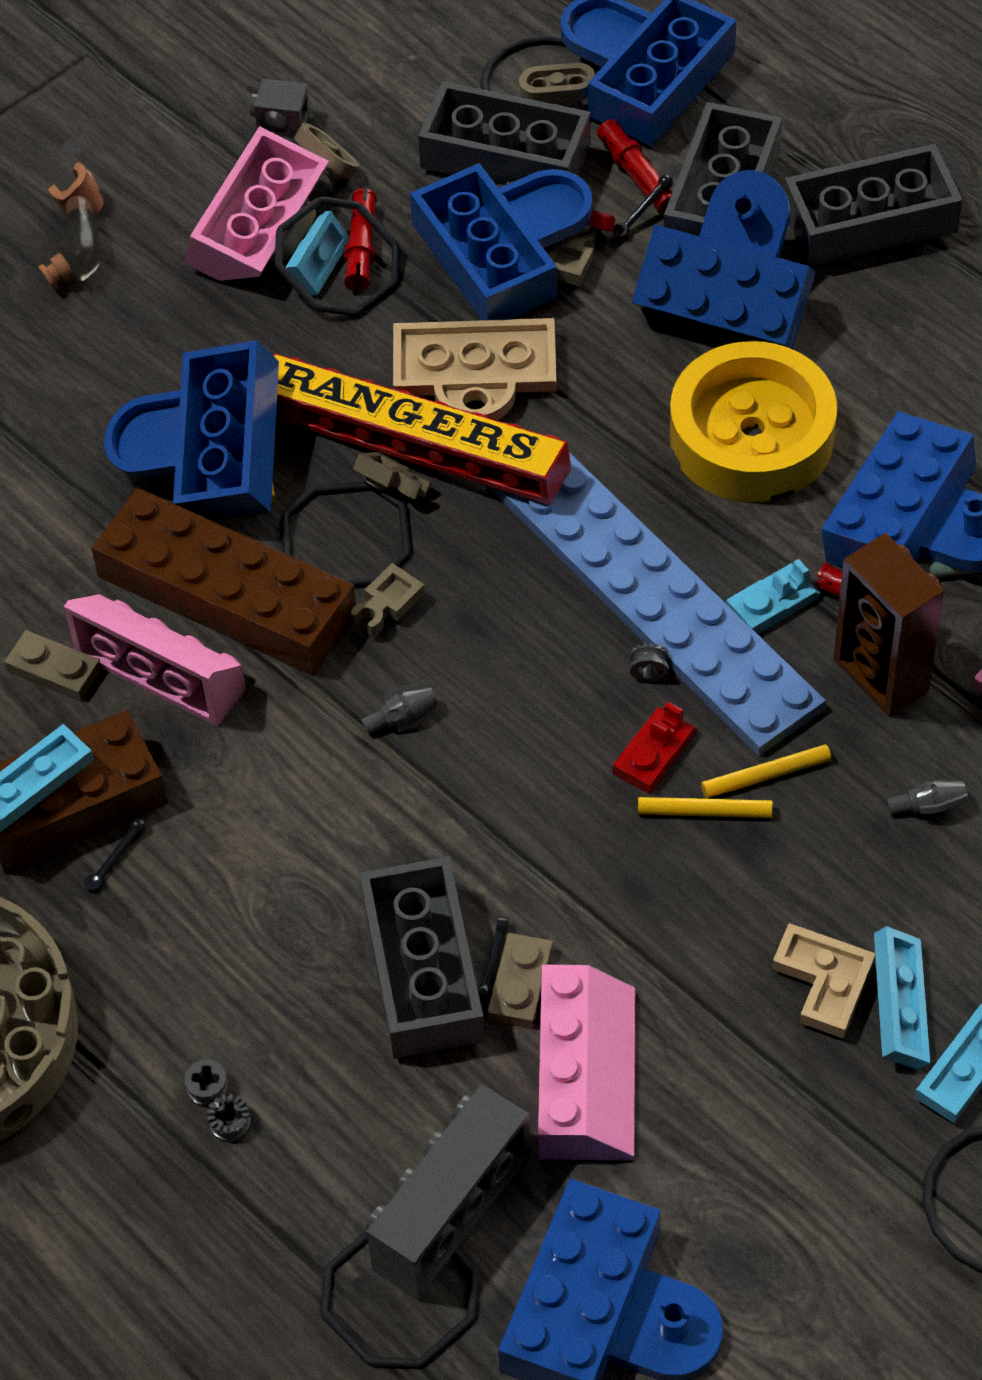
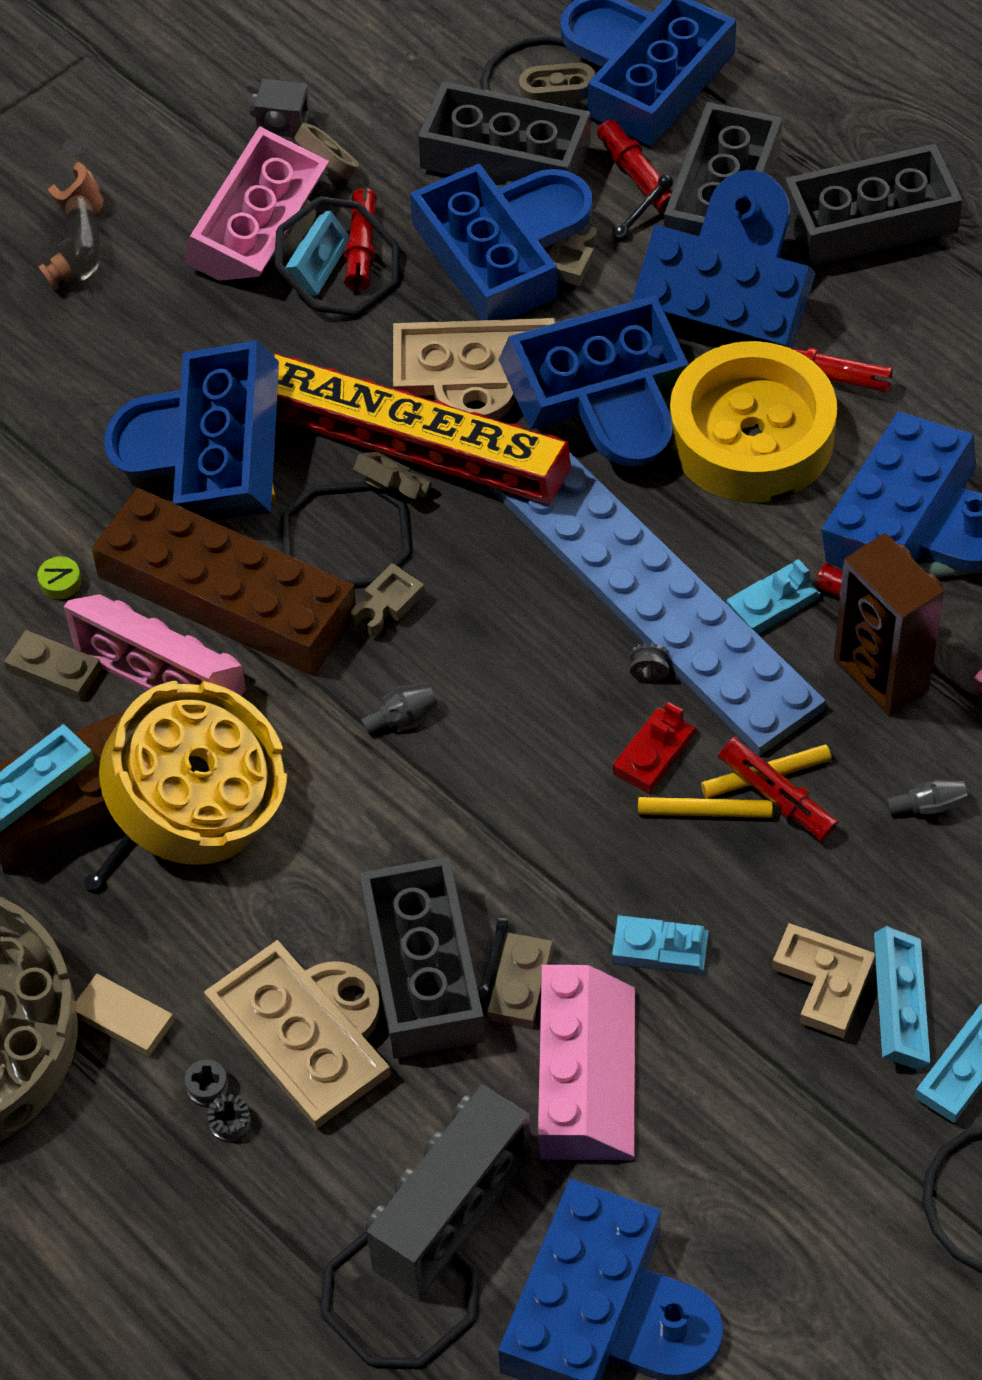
(59, 577): none -> lime tile
(123, 1015): none -> tan tile
(182, 812): none -> yellow brick
(304, 1029): none -> tan plate
(602, 221): red tile -> none
(604, 371): none -> blue brick
(659, 945): none -> medium azure plate
(818, 823): none -> red pin
(850, 371): none -> red pin

